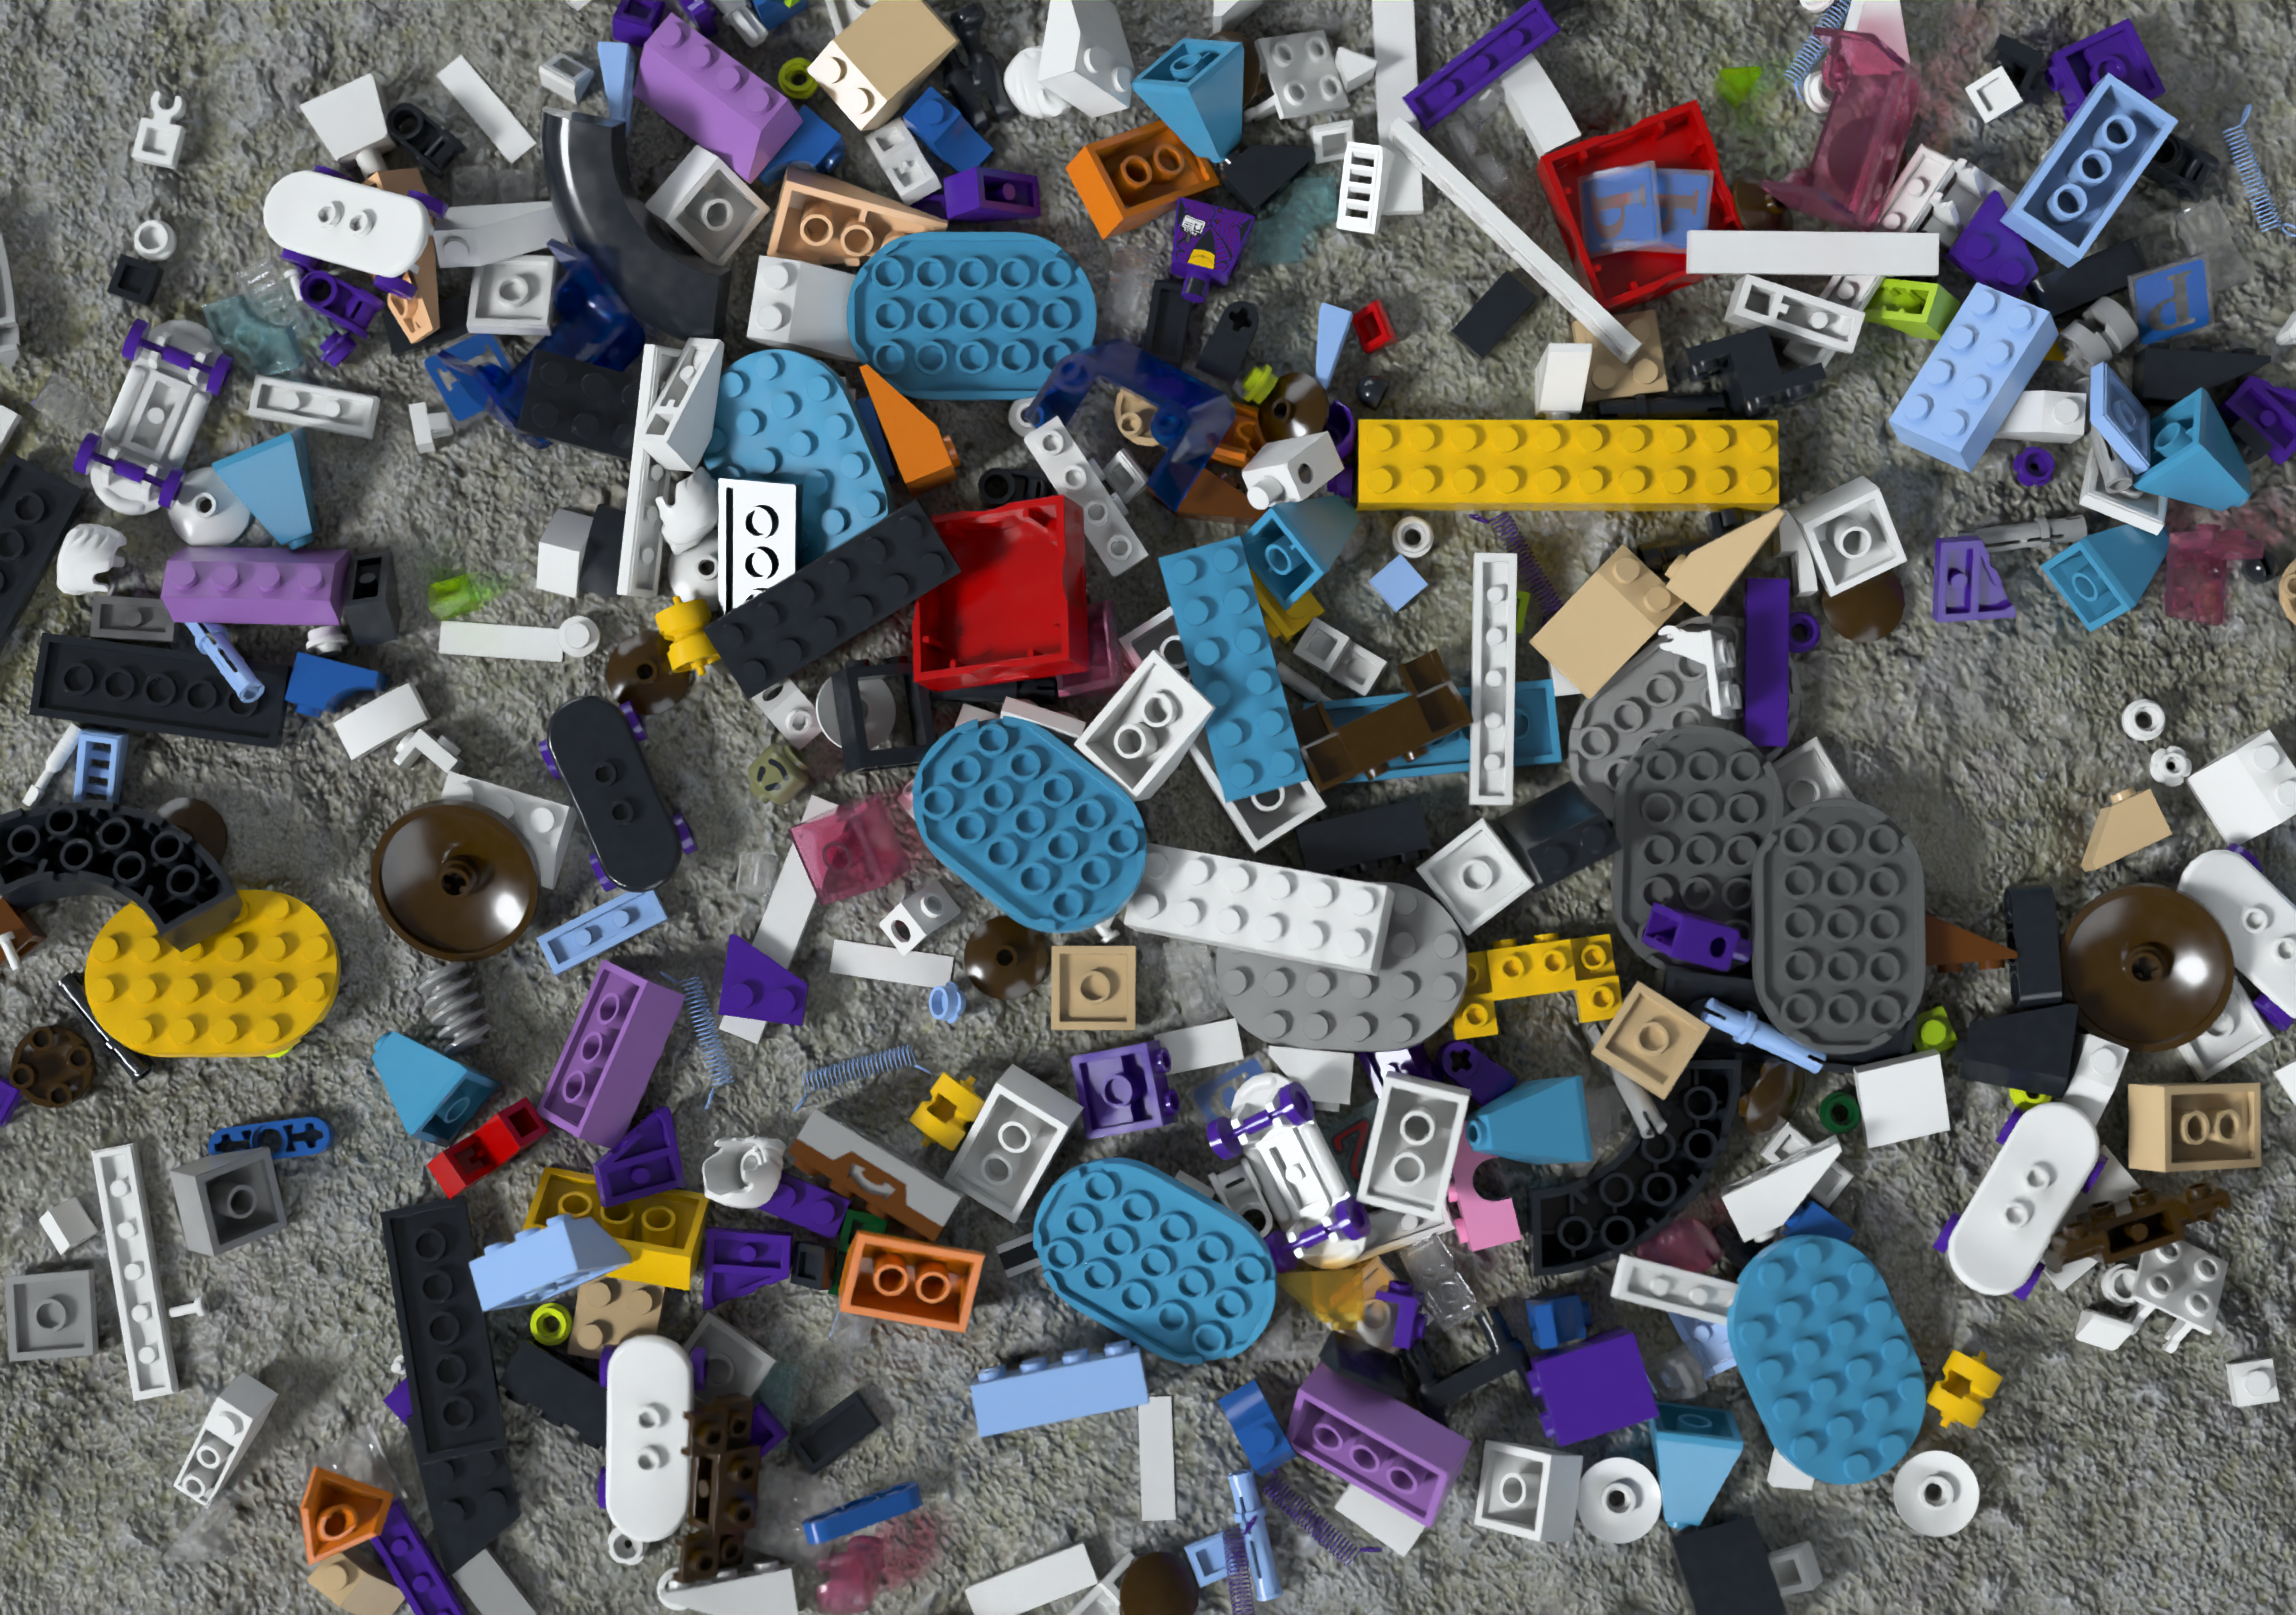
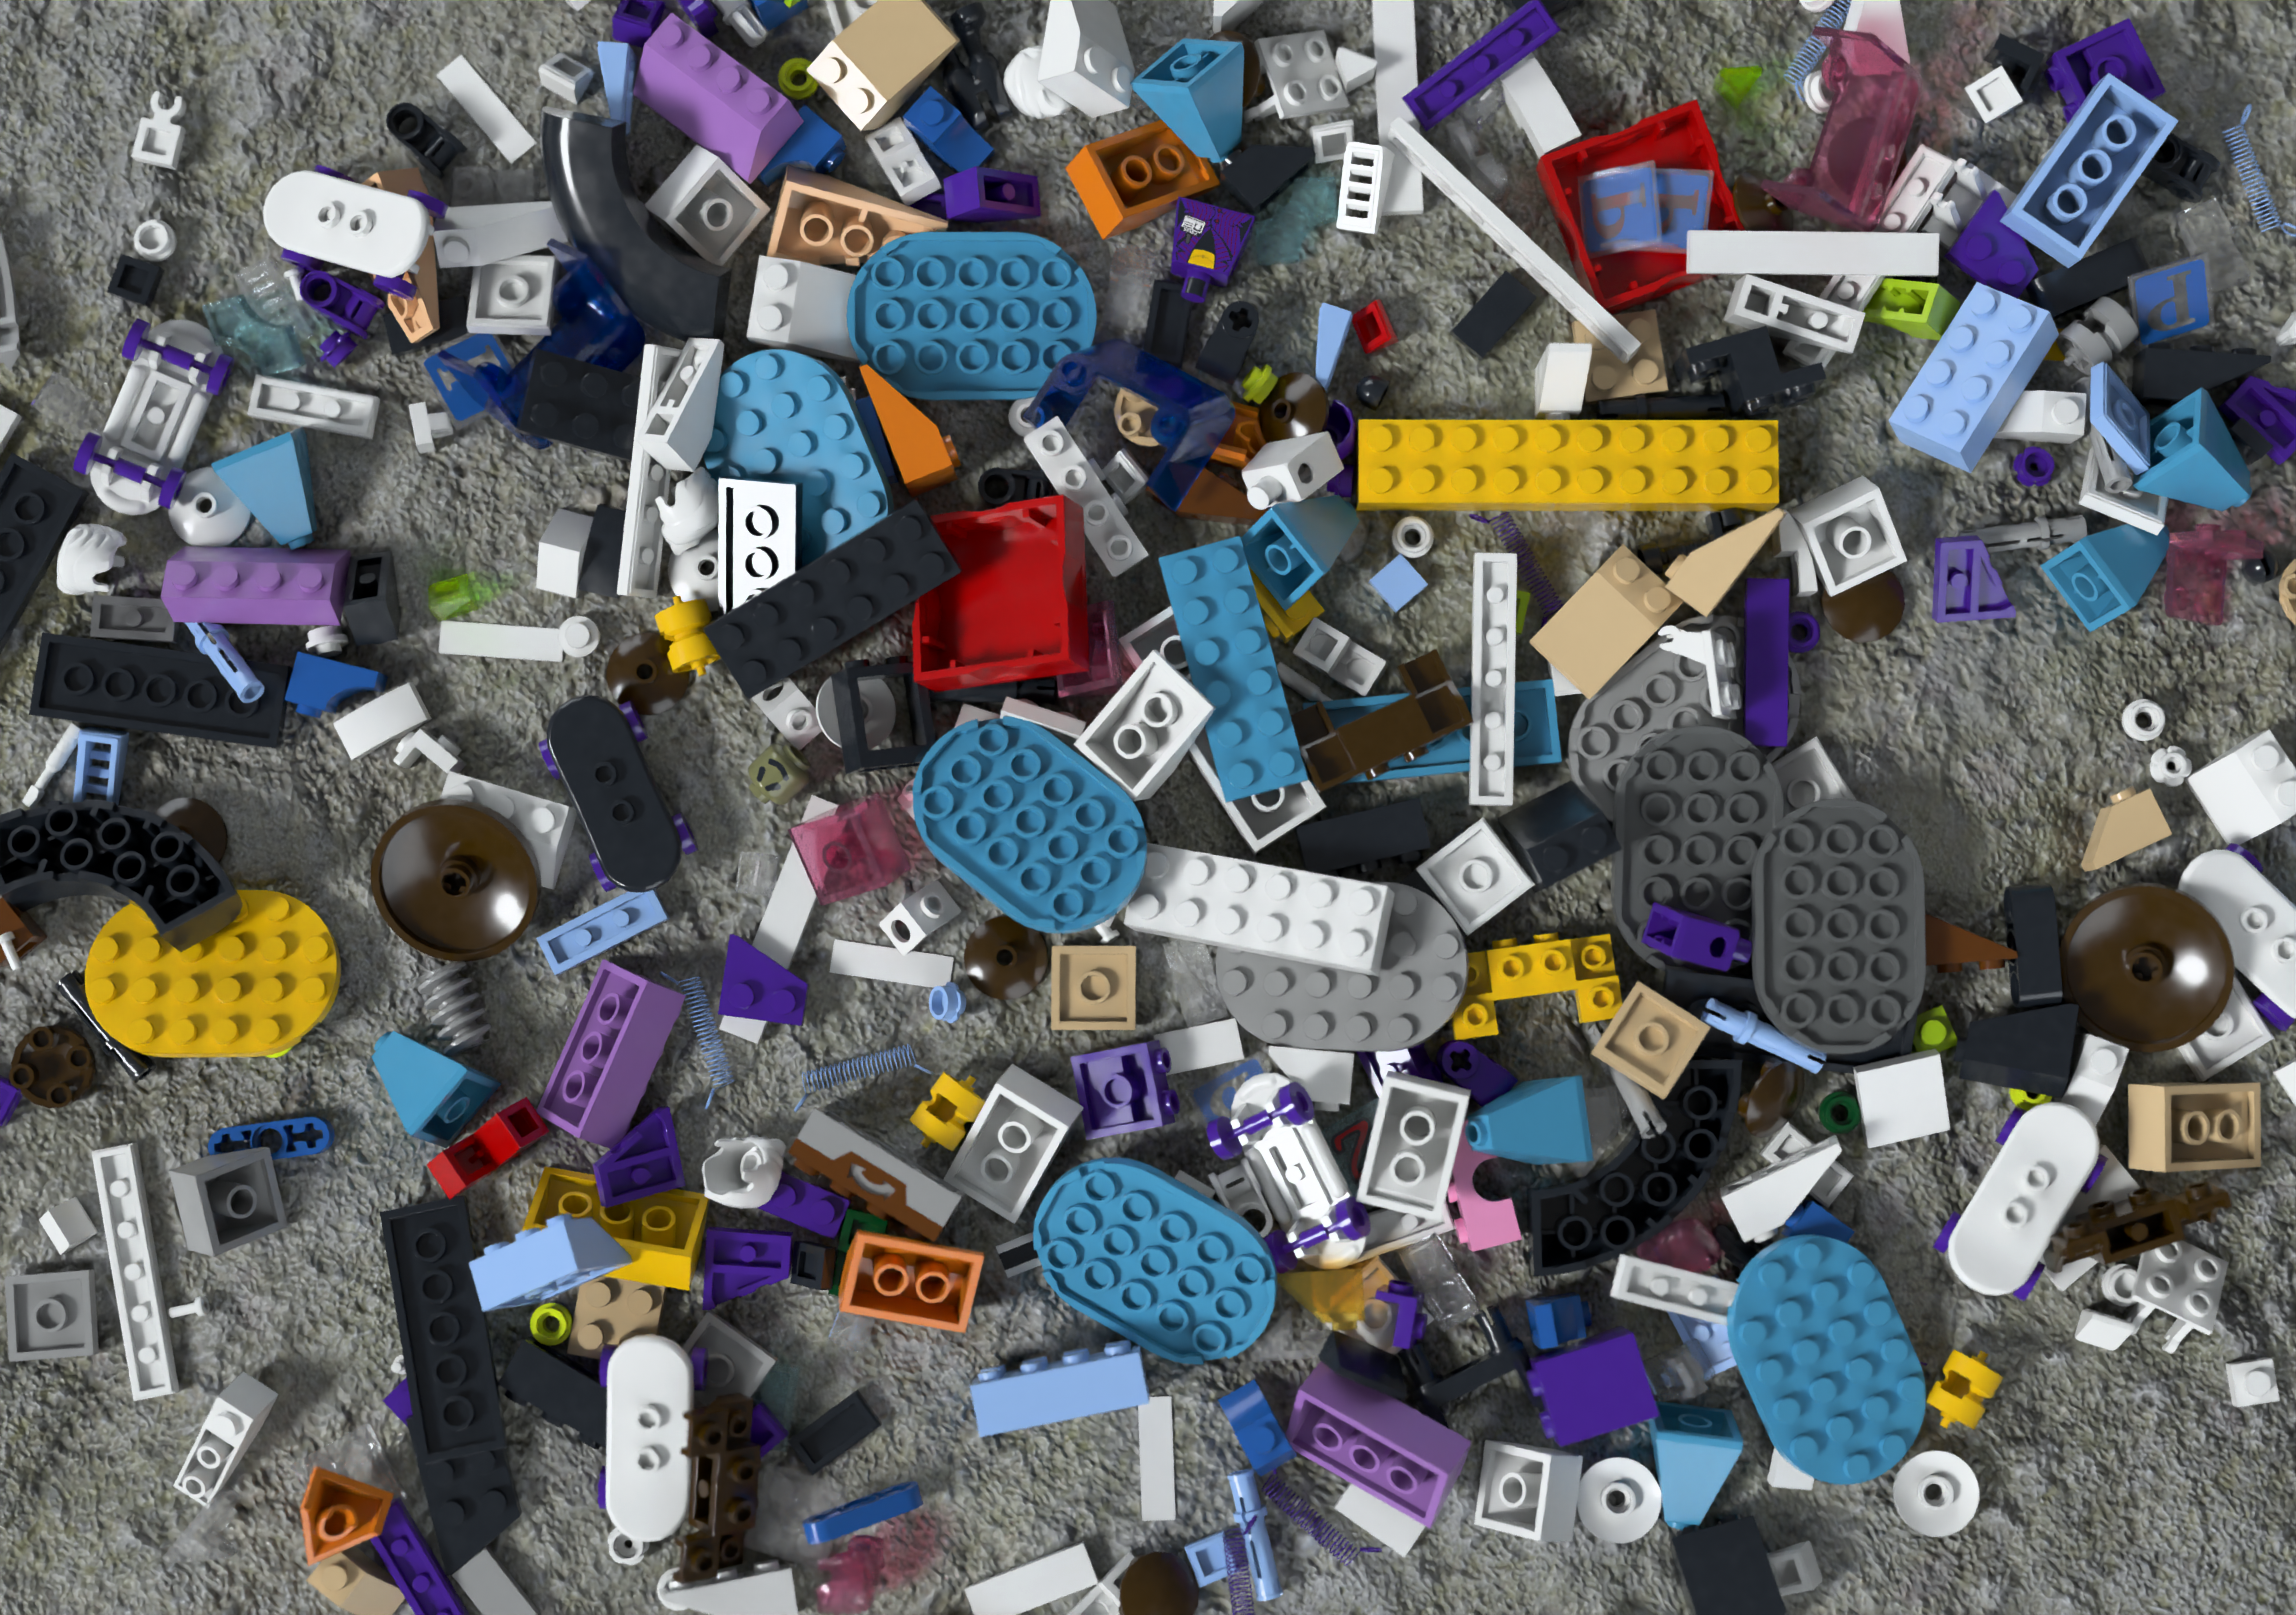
(353, 124): white torso -> none

